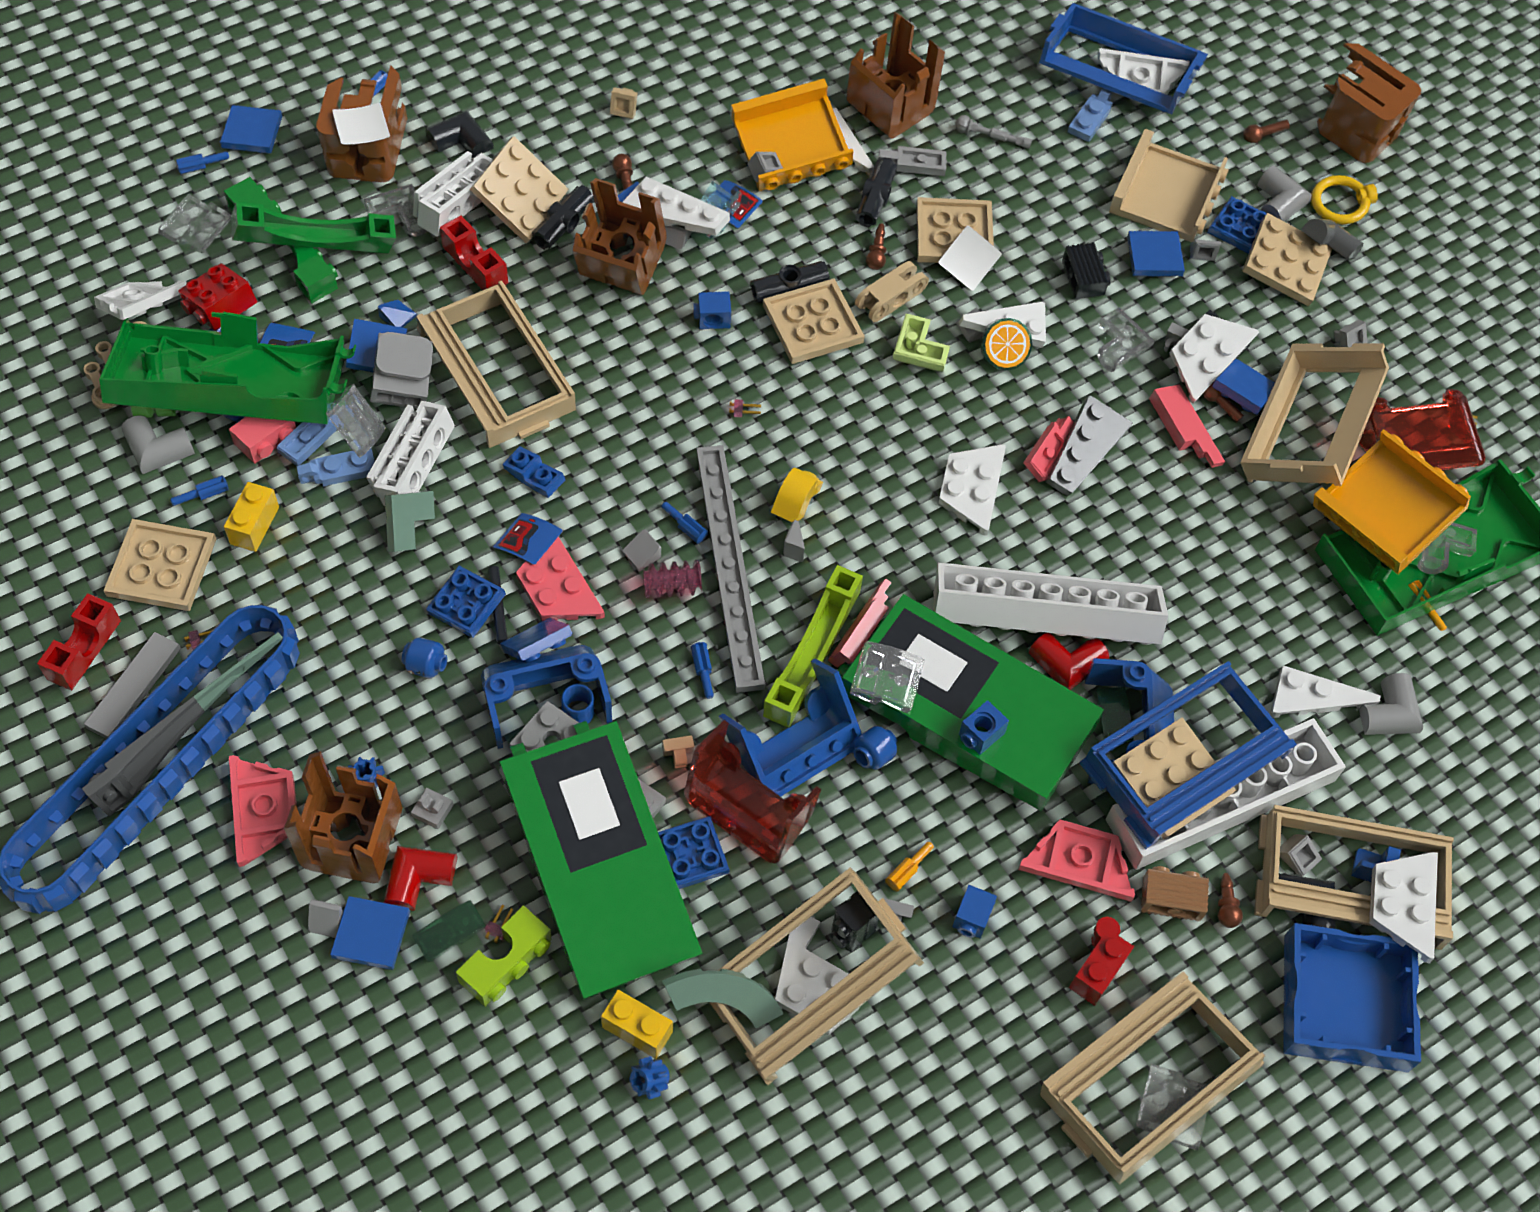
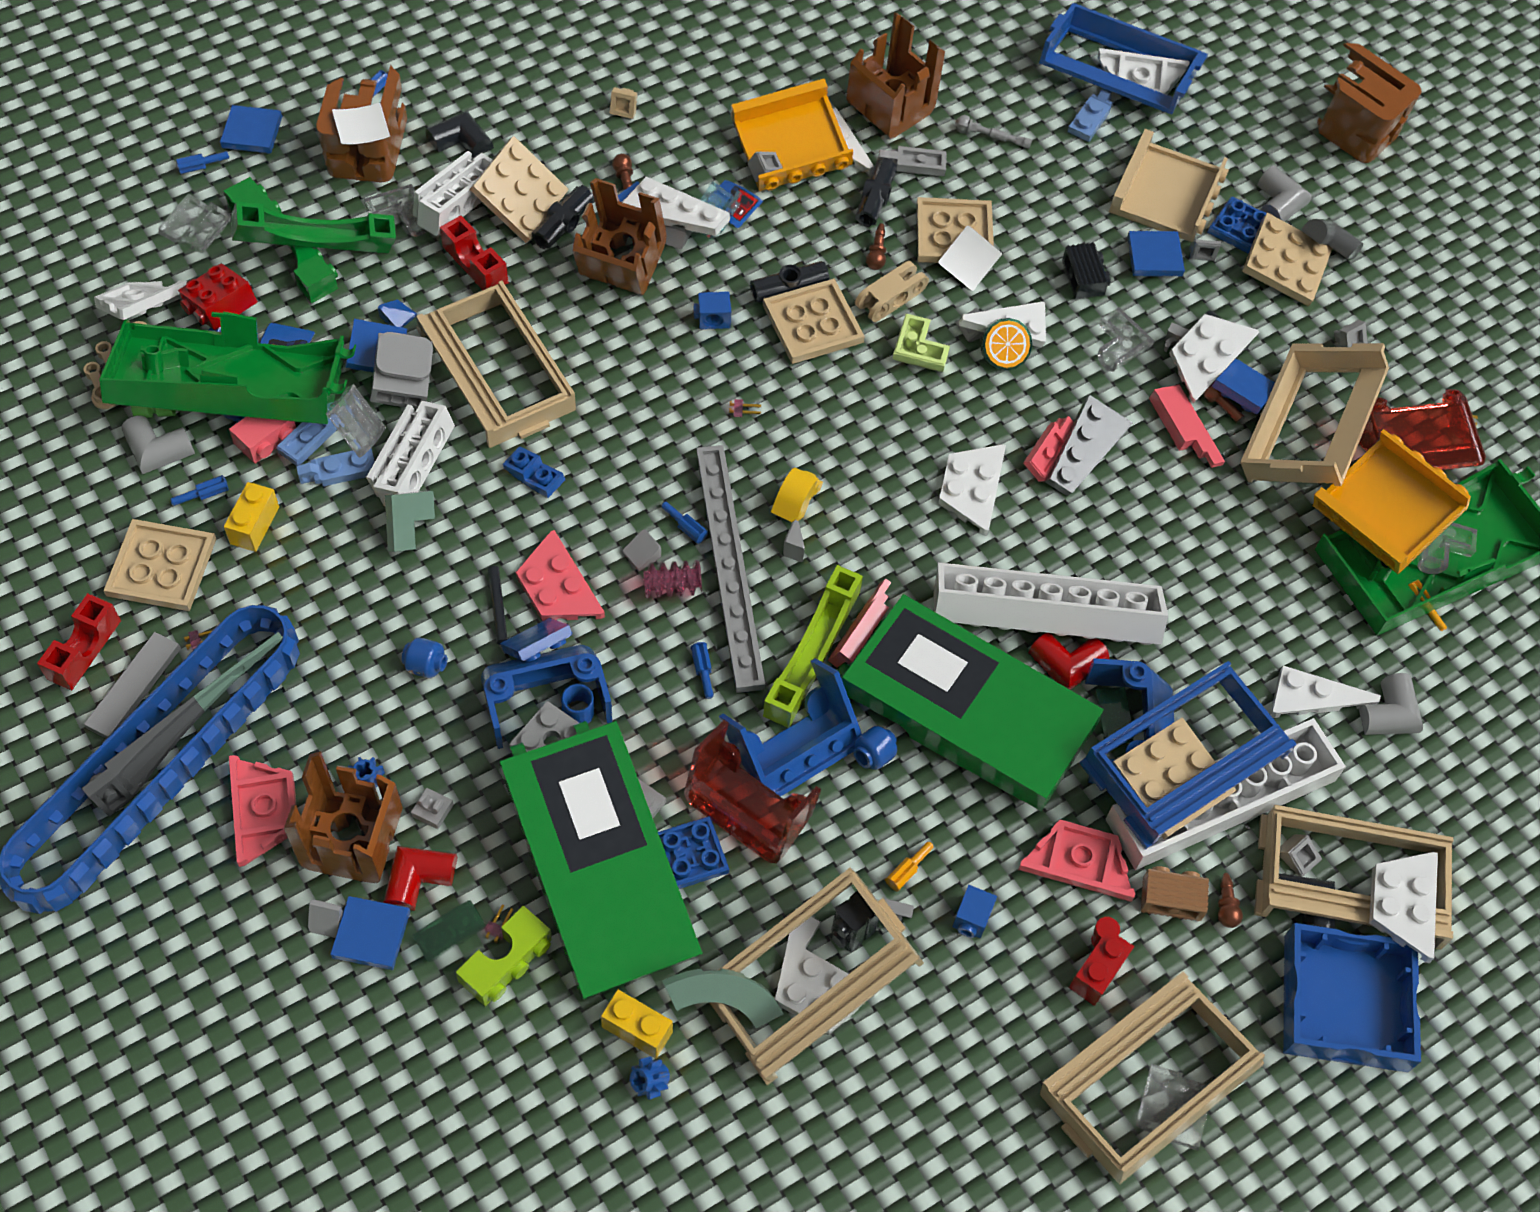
(465, 601): blue tile -> none
(528, 538): sticker -> none
(677, 749): tan tile -> none
(887, 676): clear slope -> none
(987, 717): blue brick -> none
(1254, 133): copper bar -> none
(1364, 194): yellow piece -> none
(1366, 860): blue panel -> none

